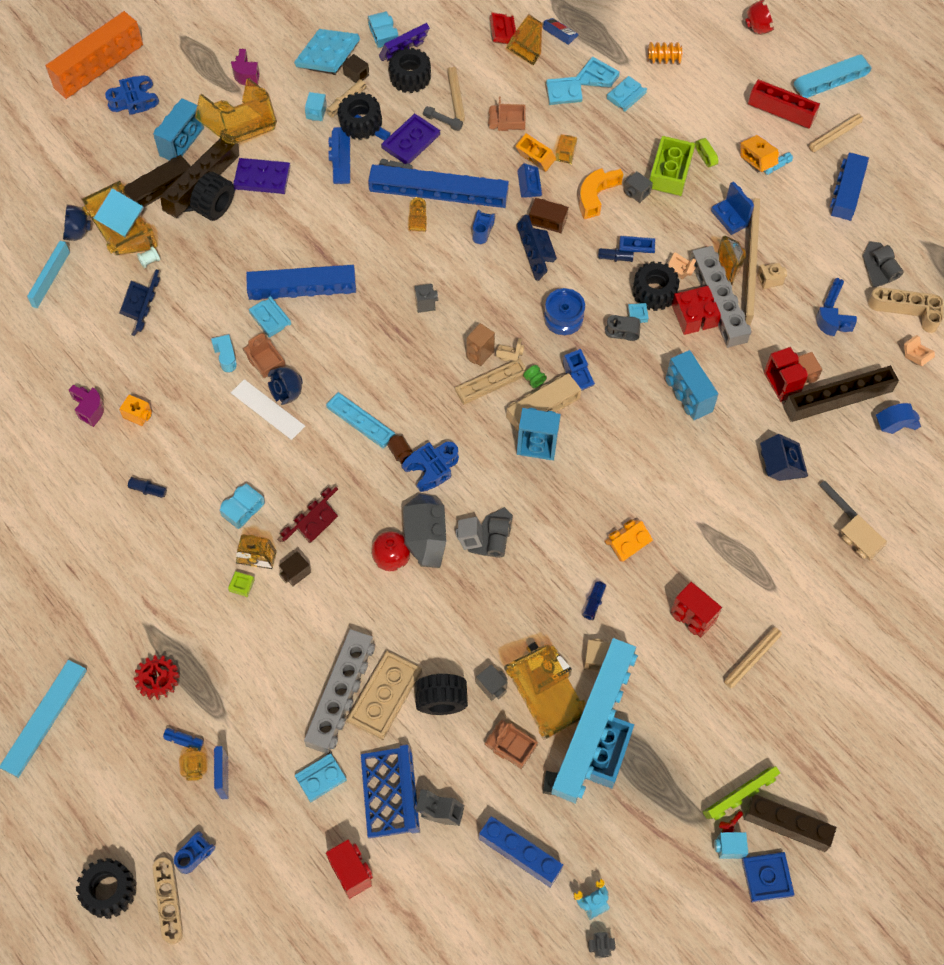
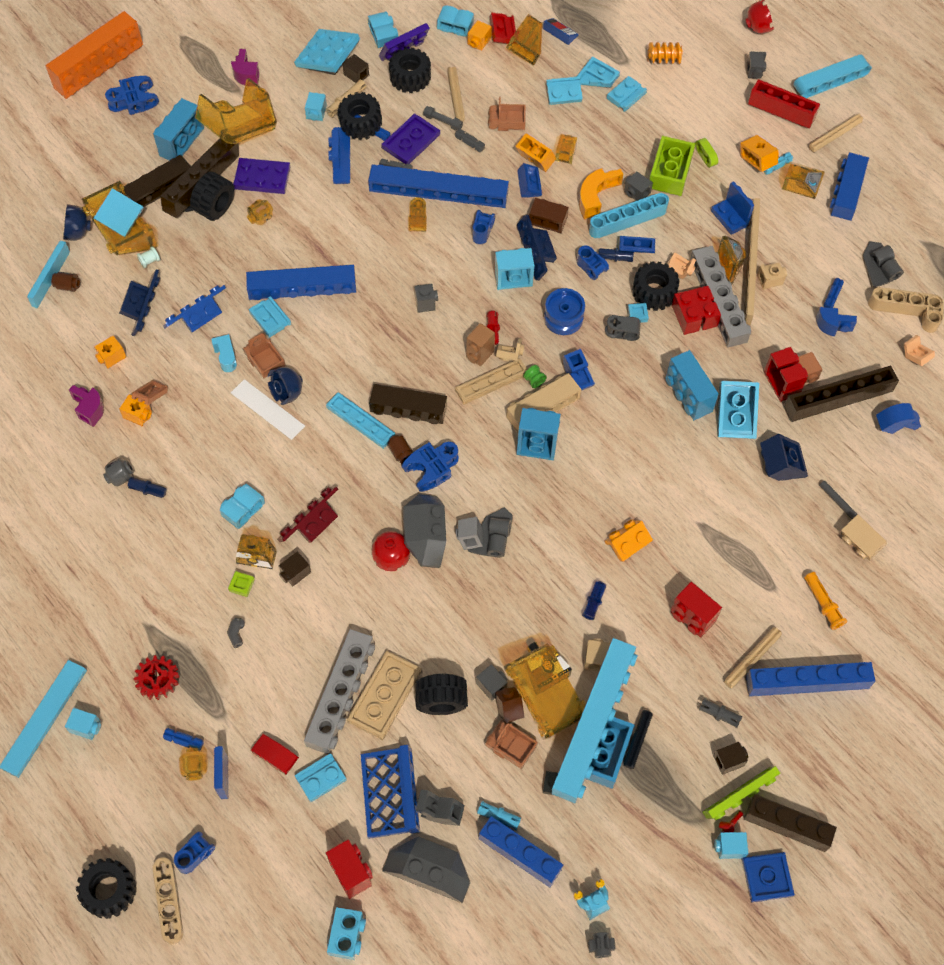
(65, 281): none -> reddish brown brick
(83, 724): none -> medium azure brick
(109, 352): none -> light orange brick
(118, 472): none -> dark grey head
(152, 394): none -> nougat tile
(199, 313): none -> blue bracket
(233, 630): none -> dark grey arm
(259, 212): none -> clear yellow head
(274, 754): none -> red slope
(340, 933): none -> medium azure brick
(408, 404): none -> dark brown brick
(429, 867): none -> dark grey wedge
(455, 20): none -> medium azure brick
(470, 140): none -> dark grey axle
(479, 35): none -> light orange brick
(493, 324): none -> red axle
(499, 814): none -> medium azure pin
(509, 704): none -> reddish brown brick
(514, 268): none -> medium azure brick
(593, 264): none -> blue piece
(628, 215): none -> medium azure beam
(638, 739): none -> black axle
(720, 713): none -> dark grey pin
(731, 758): none -> dark brown brick
(738, 409): none -> medium azure slope
(756, 64): none -> dark grey brick
(803, 180): none -> clear yellow slope
(810, 679): none -> blue brick
(829, 608): none -> light orange pin

